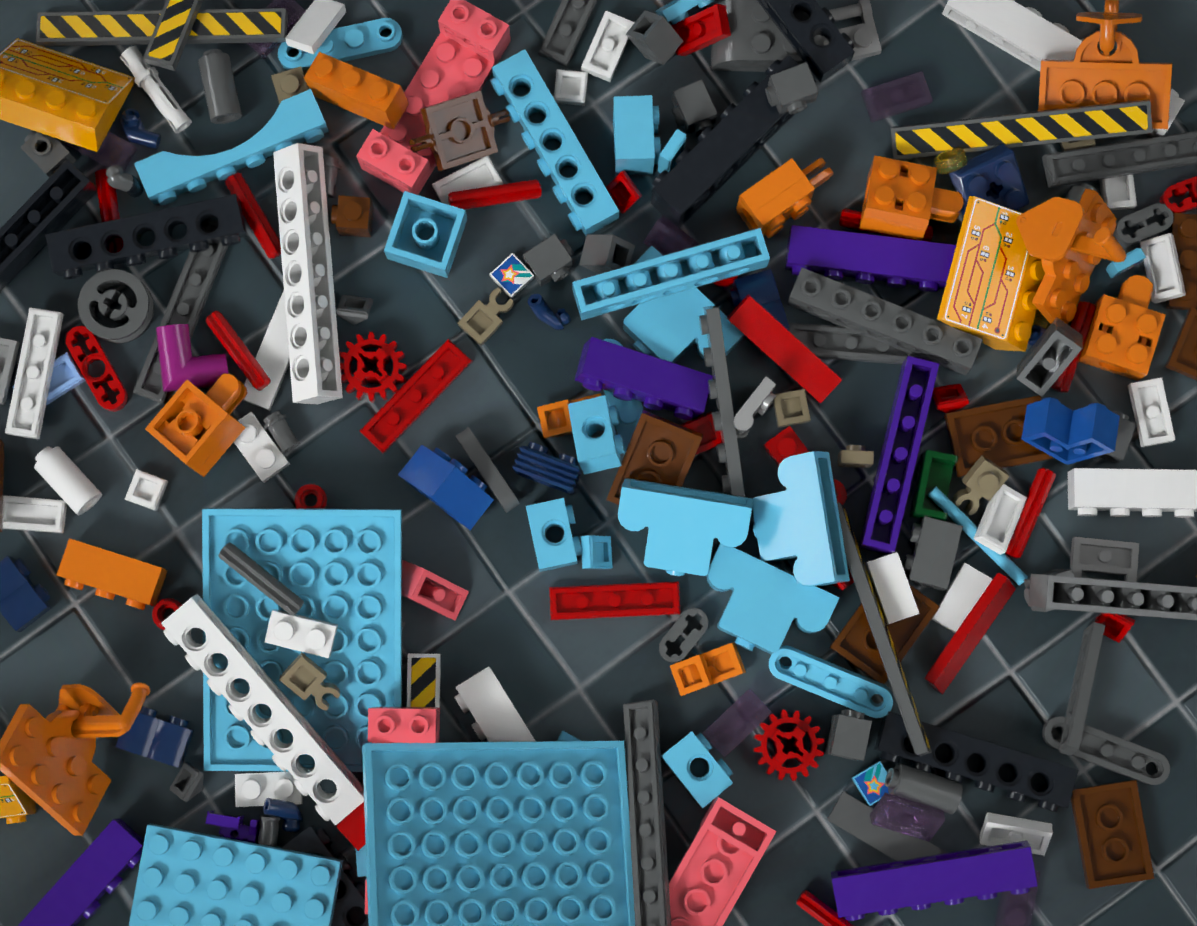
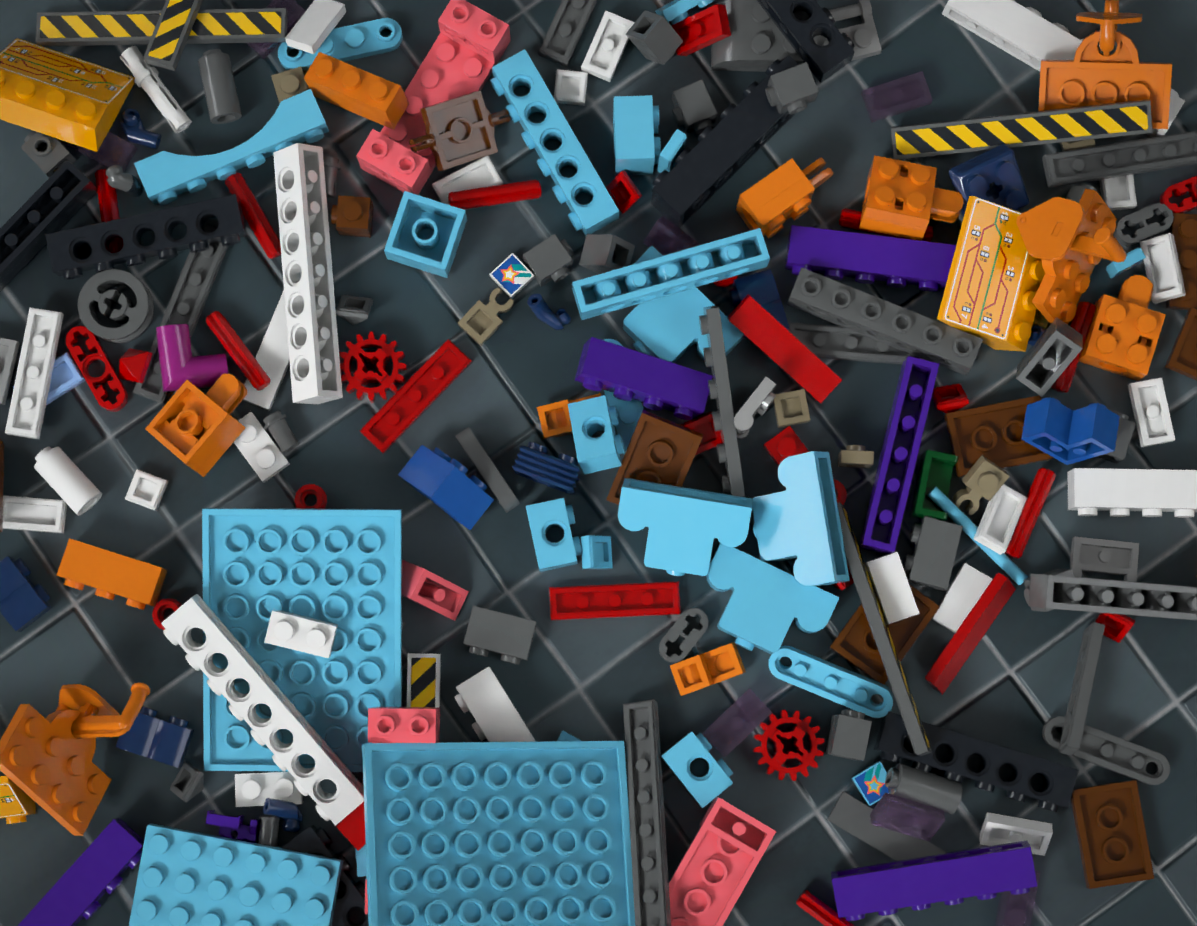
(134, 365): none -> red slope
(261, 579): dark grey axle -> none
(307, 678): dark tan plate -> none
(499, 634): none -> dark grey brick
(950, 160): clear yellow tile -> none

